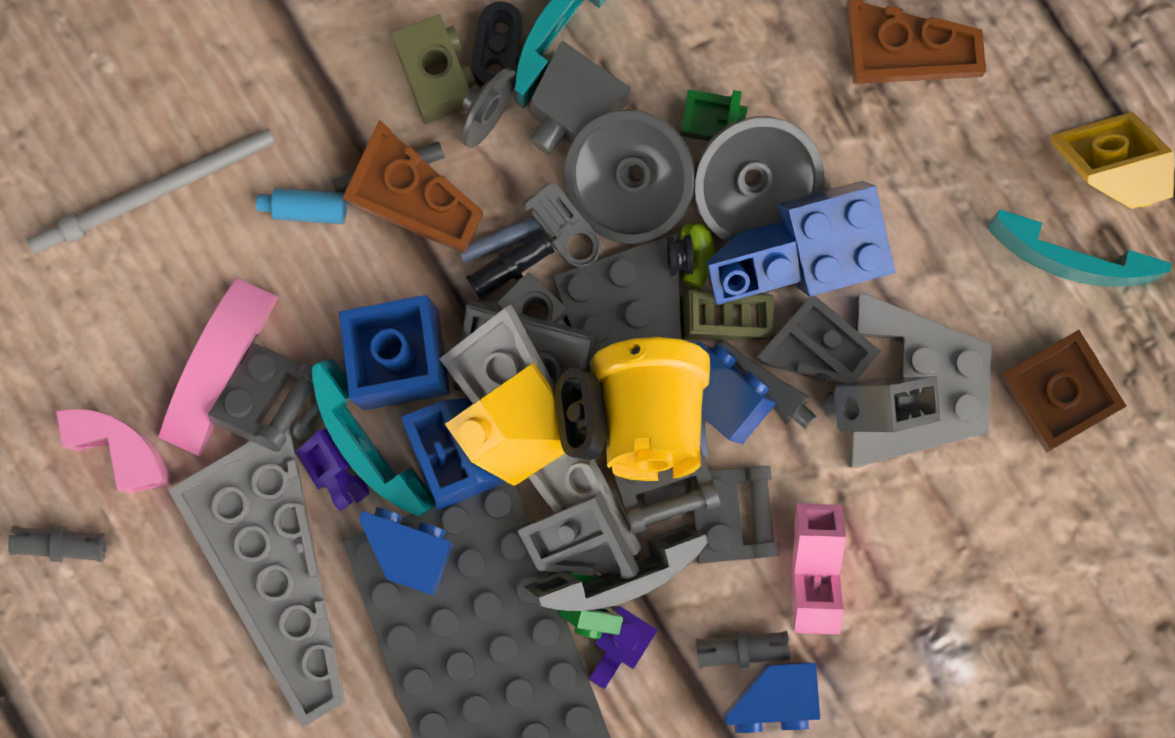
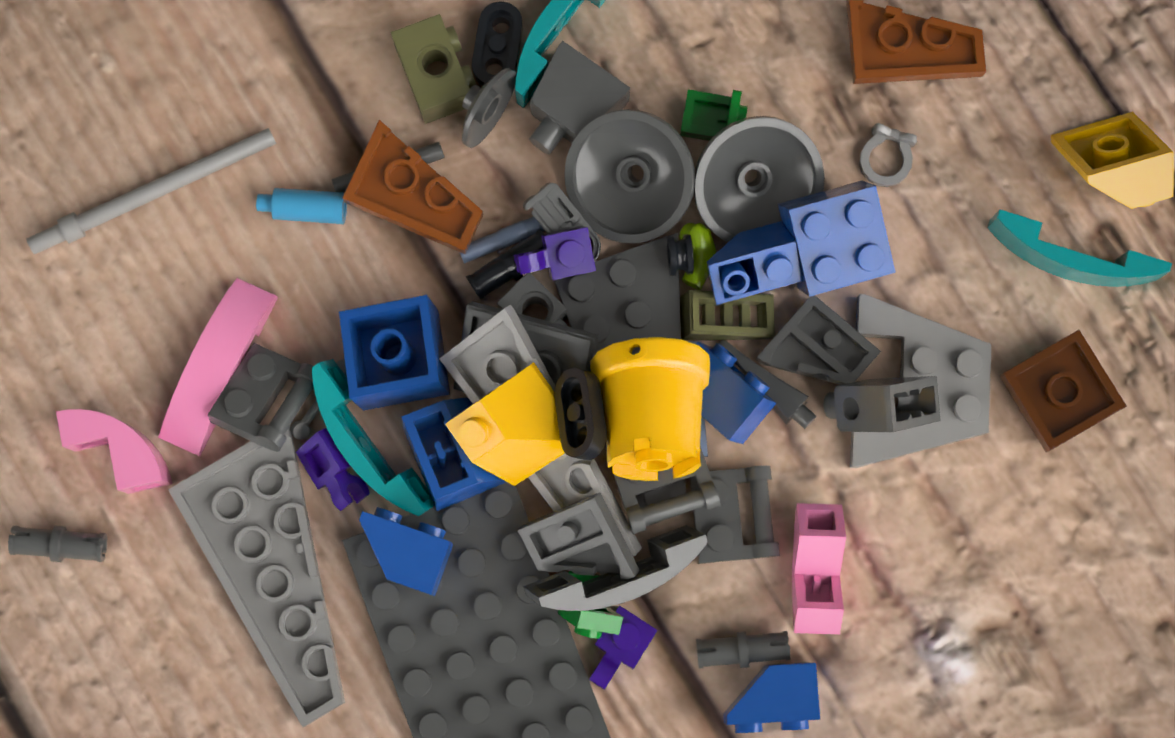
(564, 255): none -> dark purple plate
(905, 142): none -> light grey piece

